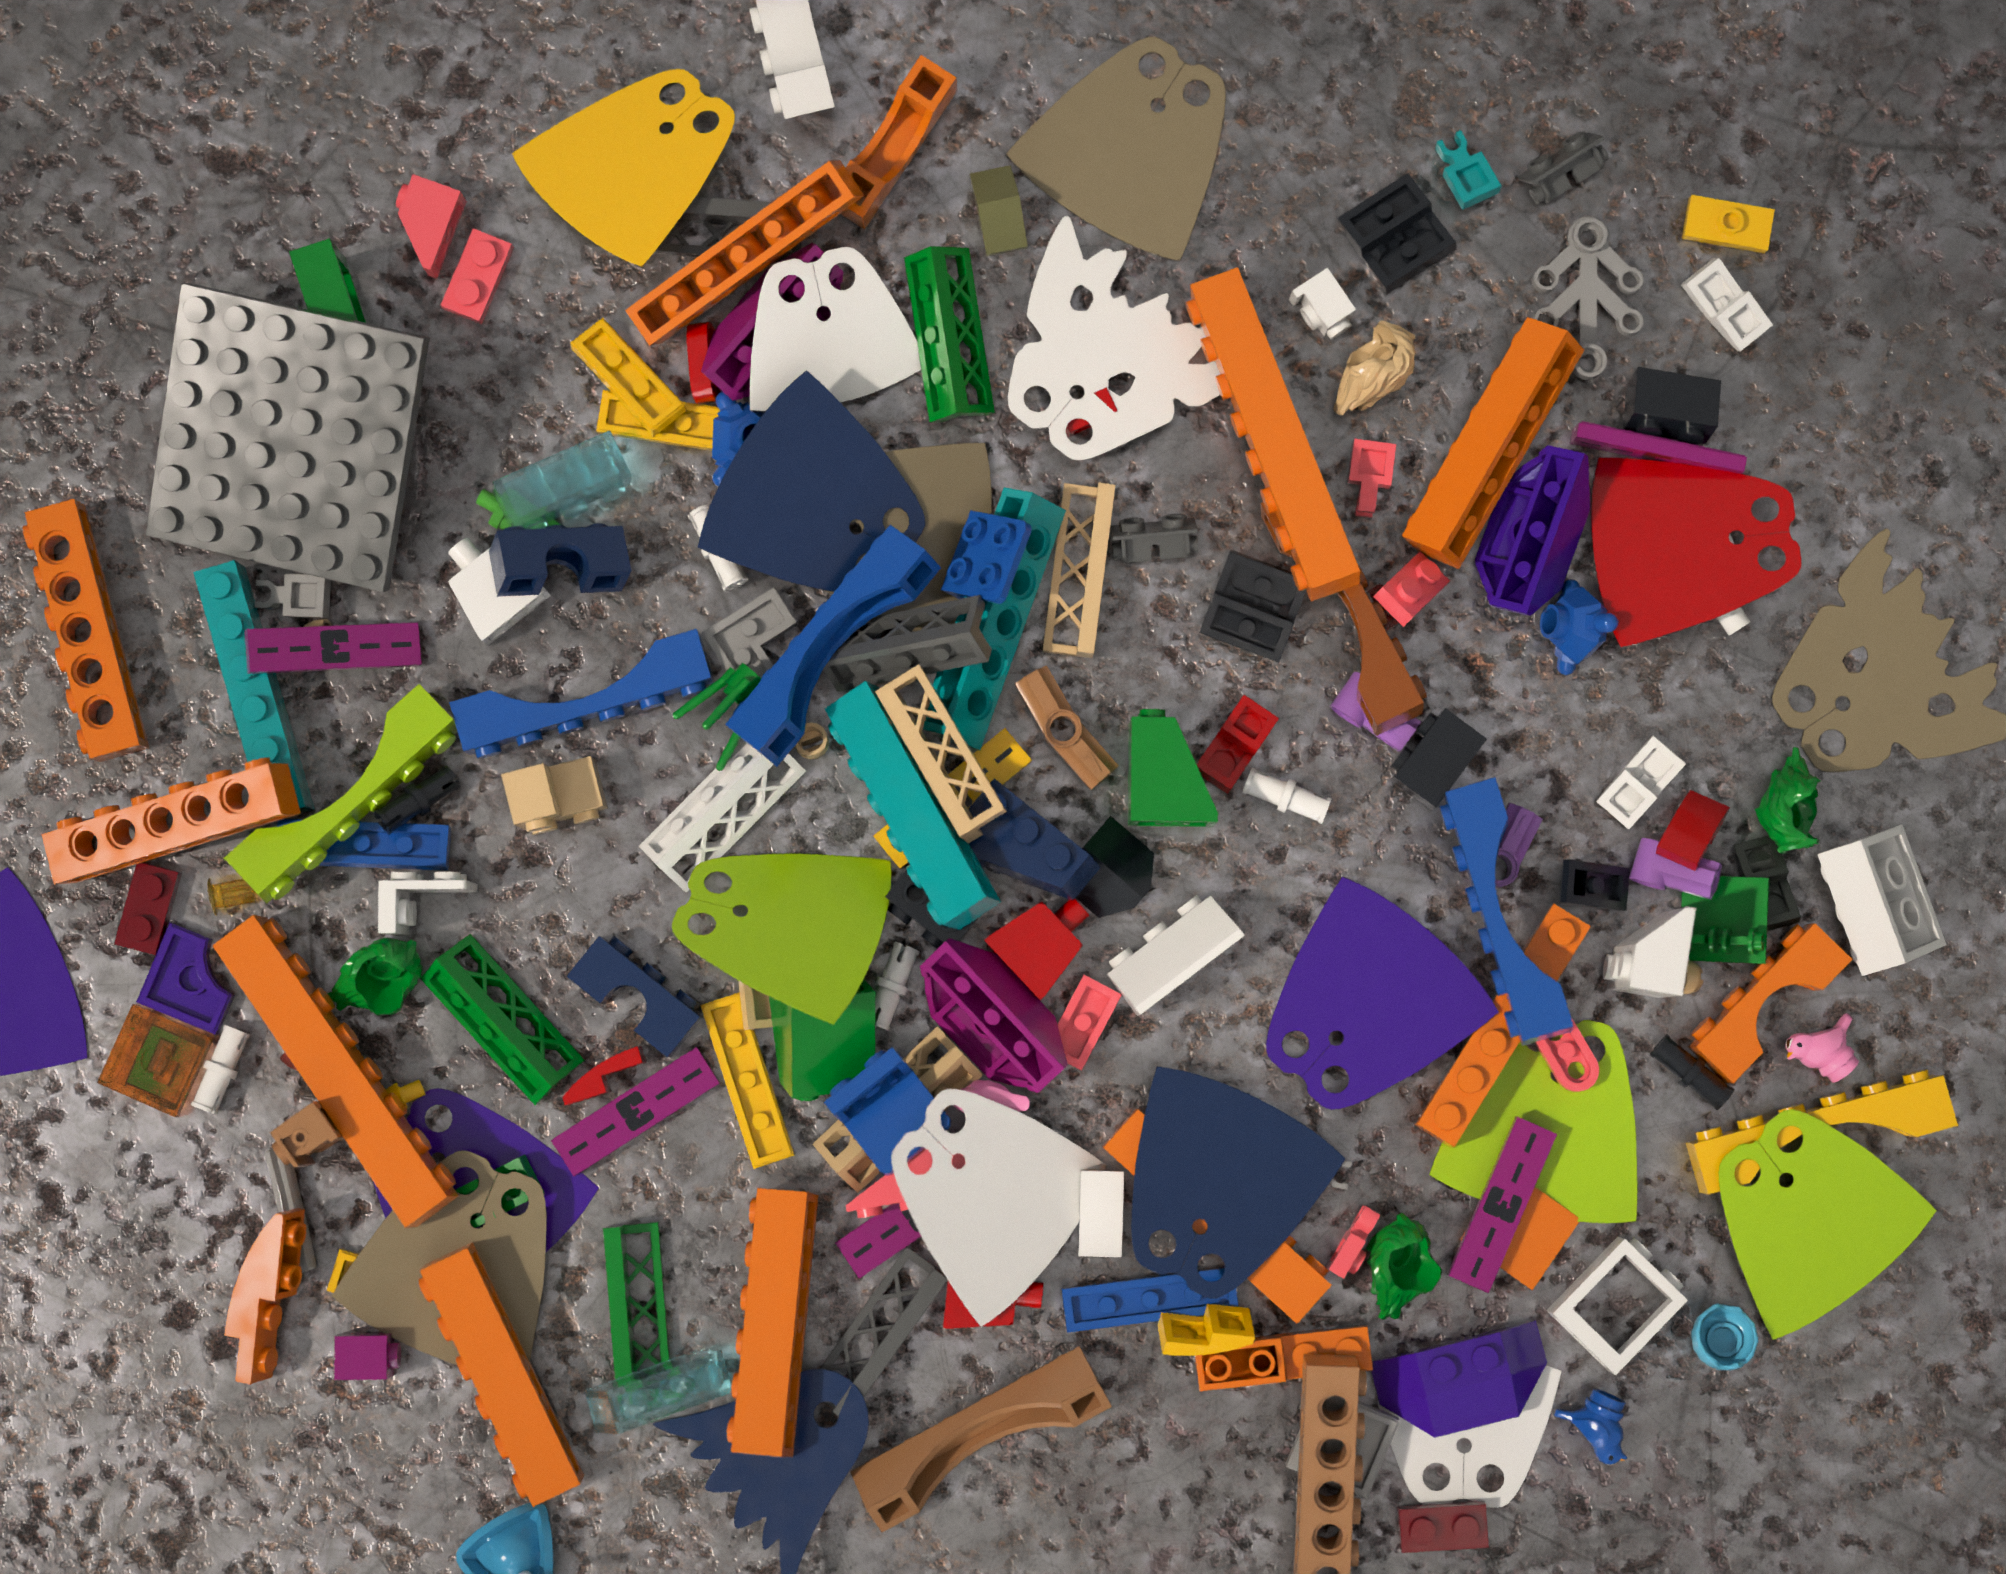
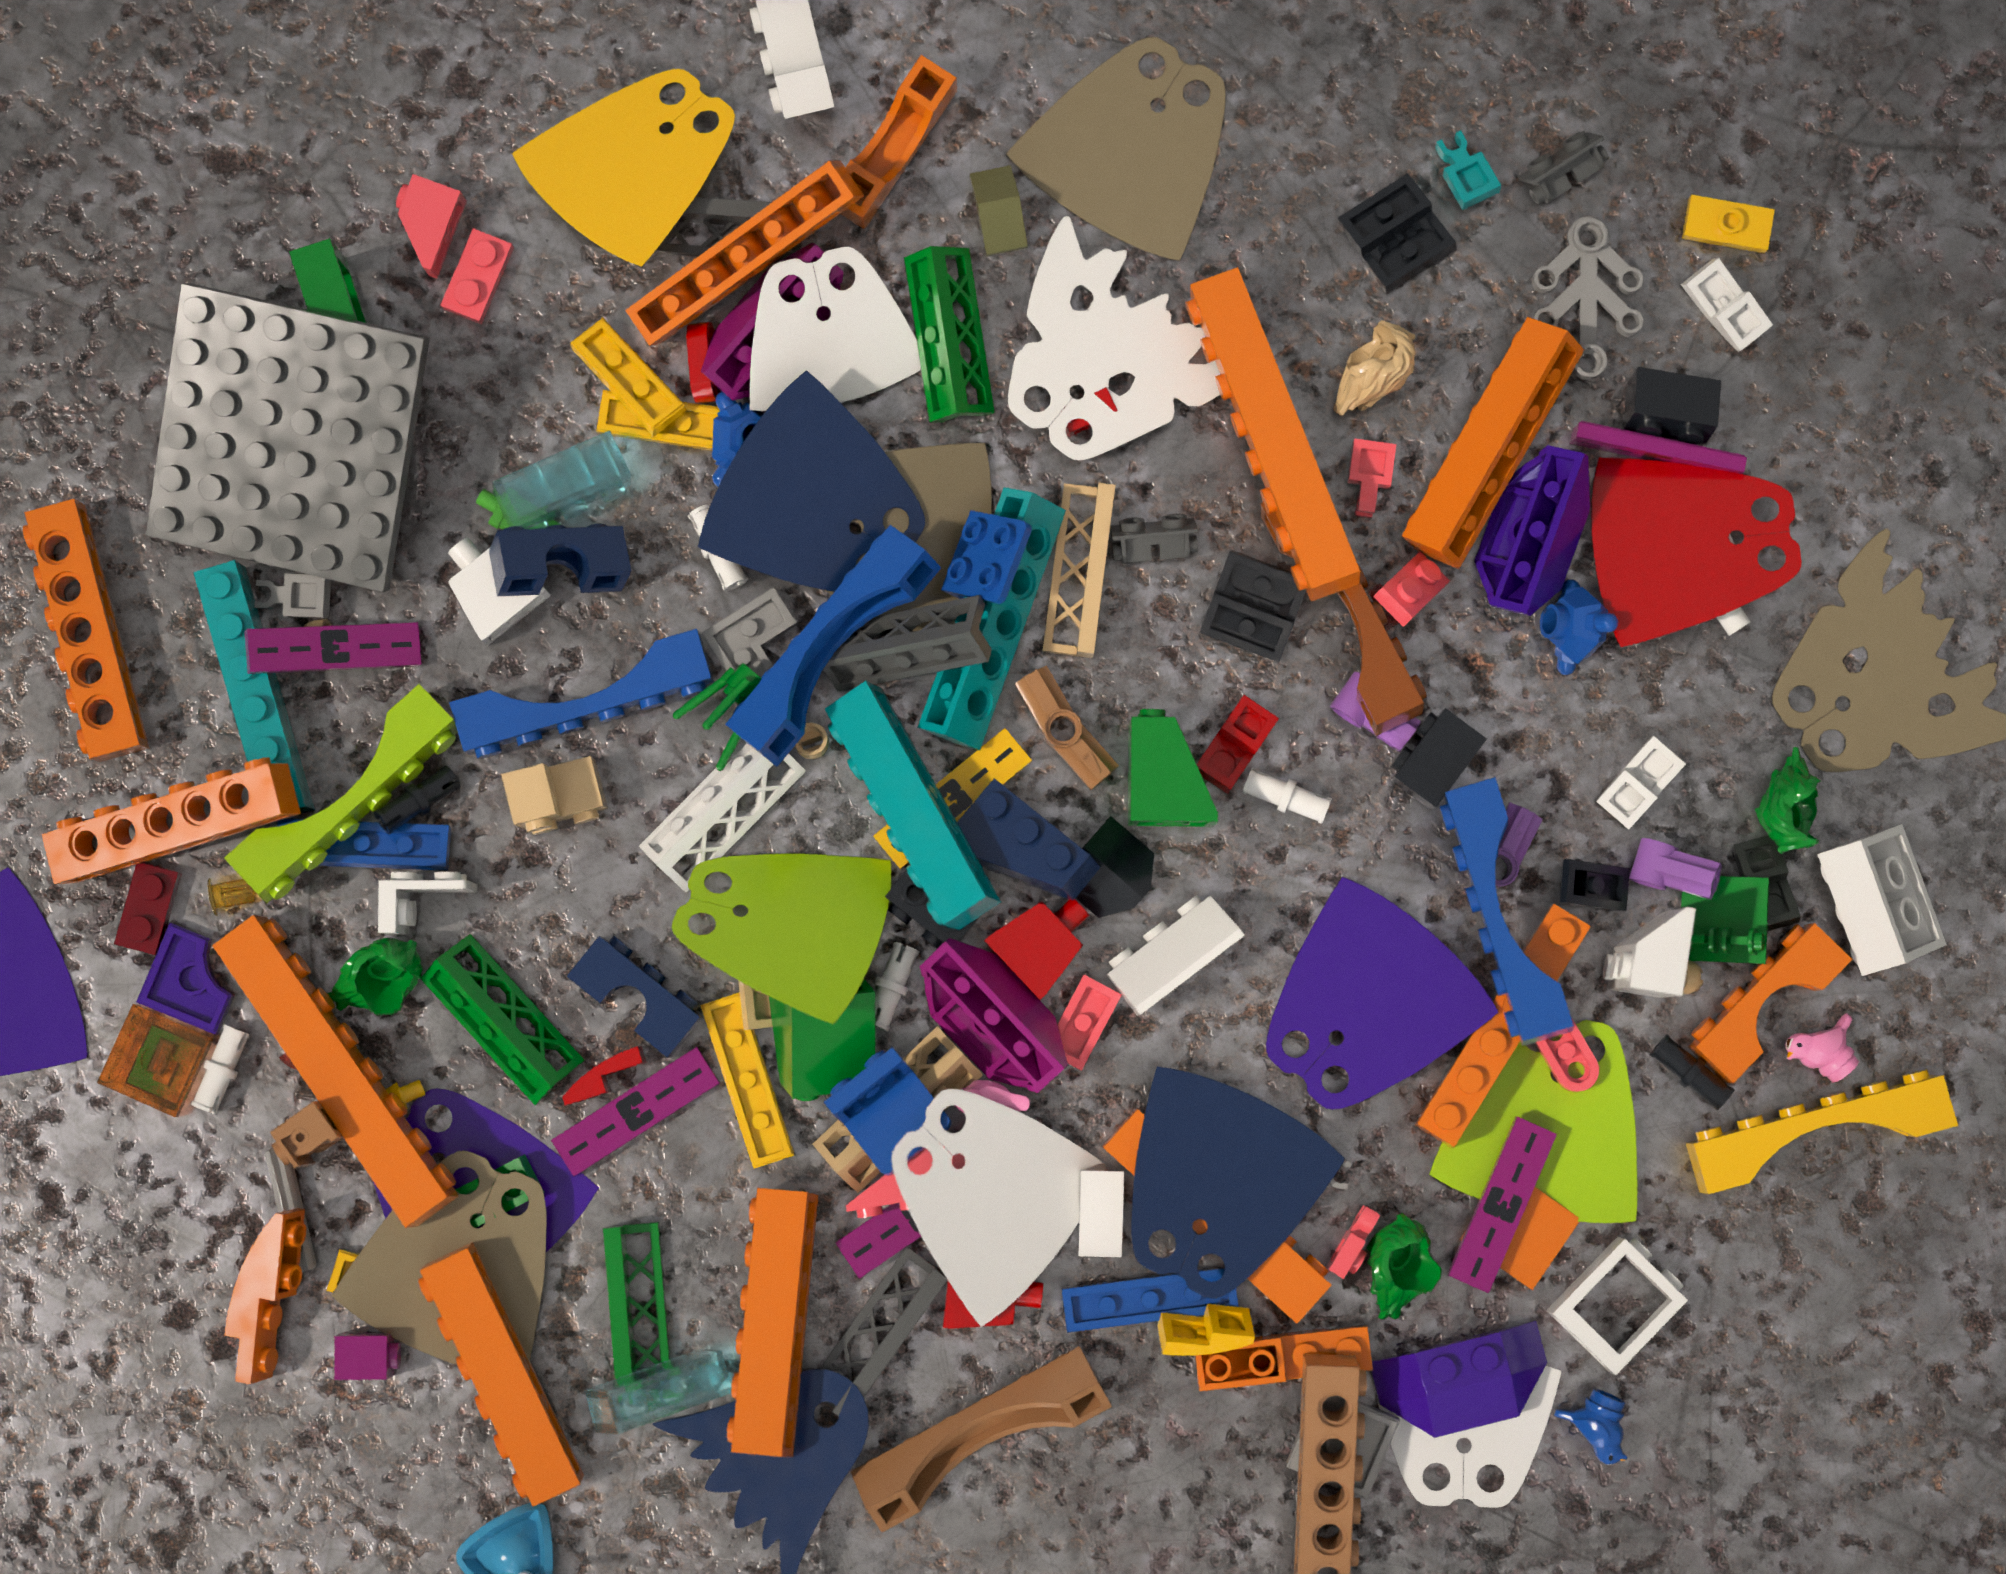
(927, 760): tan fence -> none
(1324, 304): white brick -> none
(1443, 1526): dark red plate -> none
(1692, 830): red slope -> none
(1724, 1337): medium azure hair -> none
(1824, 1233): lime piece -> none

